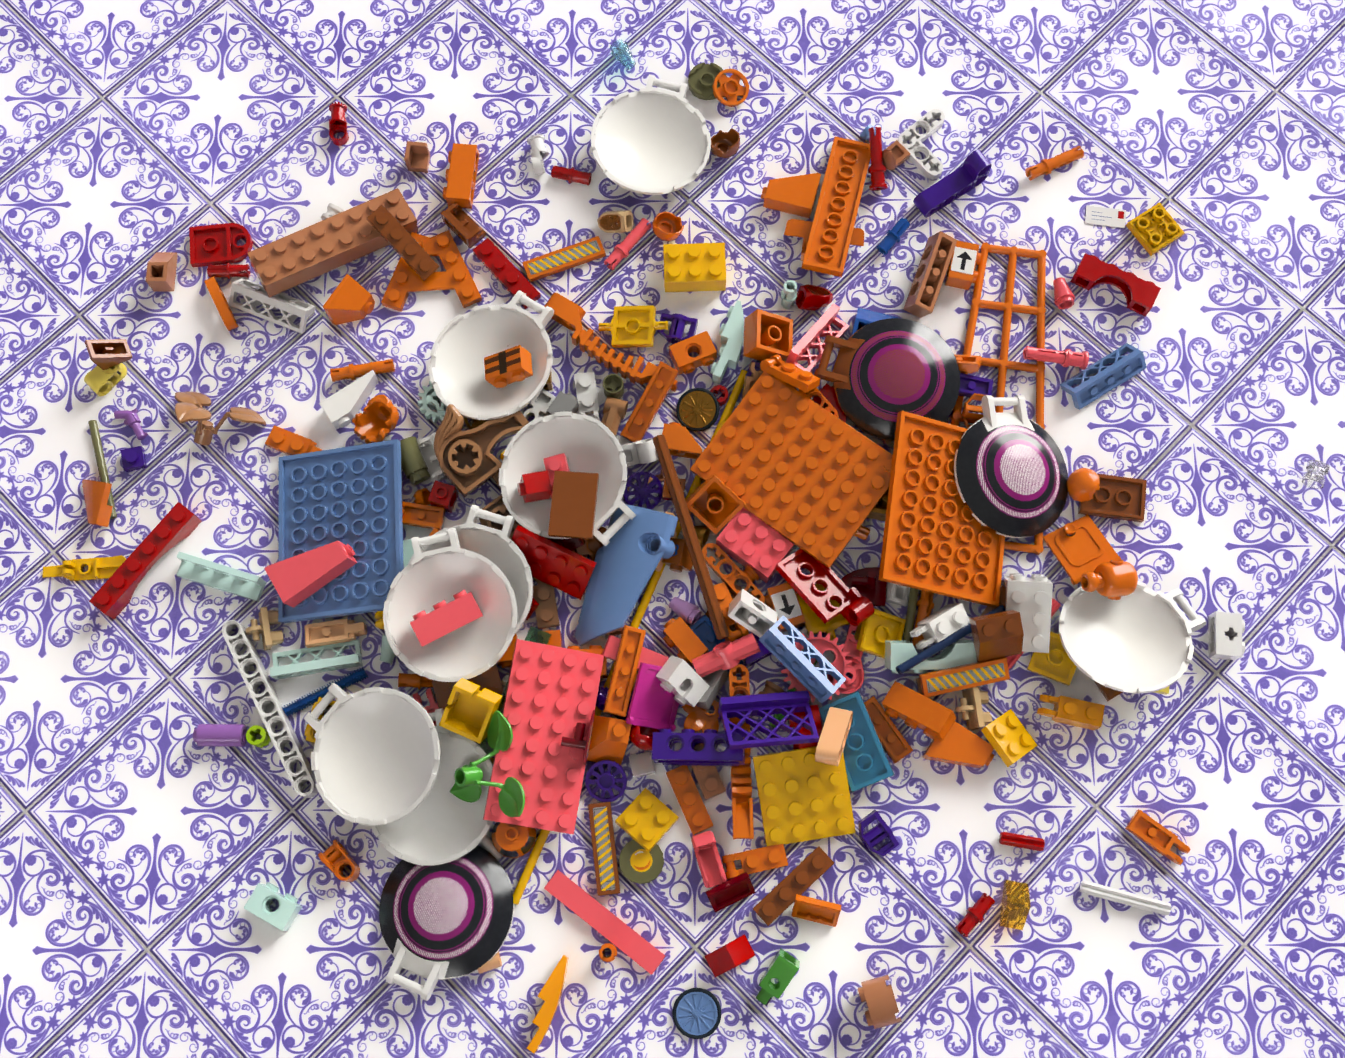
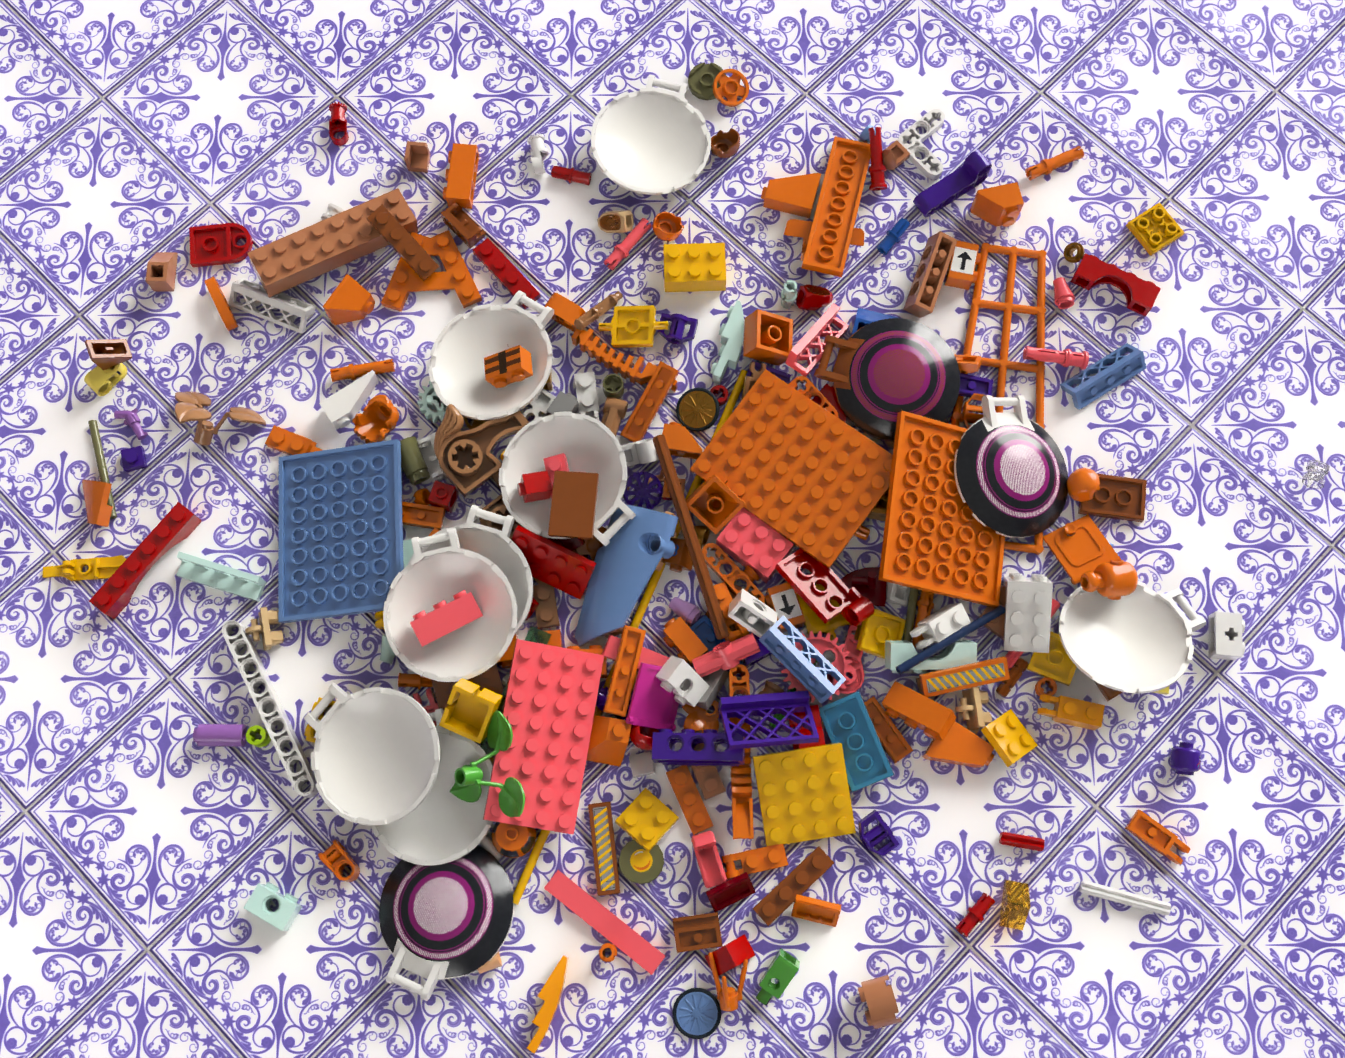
(228, 271): red axle -> none
(310, 571): coral slope -> none
(312, 698): blue axle -> none
(317, 665): light aqua fence -> none
(333, 632): light nougat hinge -> none
(564, 259): tile -> none
(577, 741): dark red shield -> none
(597, 311): none -> medium nougat piece
(606, 781): dark purple wheel -> none
(622, 53): clear light blue cone -> none
(697, 932): none -> dark orange plate
(700, 344): orange brick -> none
(727, 995): none -> orange plant
(789, 373): orange plate -> none
(833, 736): light nougat beam -> none
(997, 635): dark orange slope -> none
(998, 204): none -> orange slope
(1015, 673): none -> dark orange axle
(1051, 684): none -> orange bush
(1070, 248): none -> pearl gold plate
(1105, 216): white sticker -> none
(1185, 759): none -> dark purple head

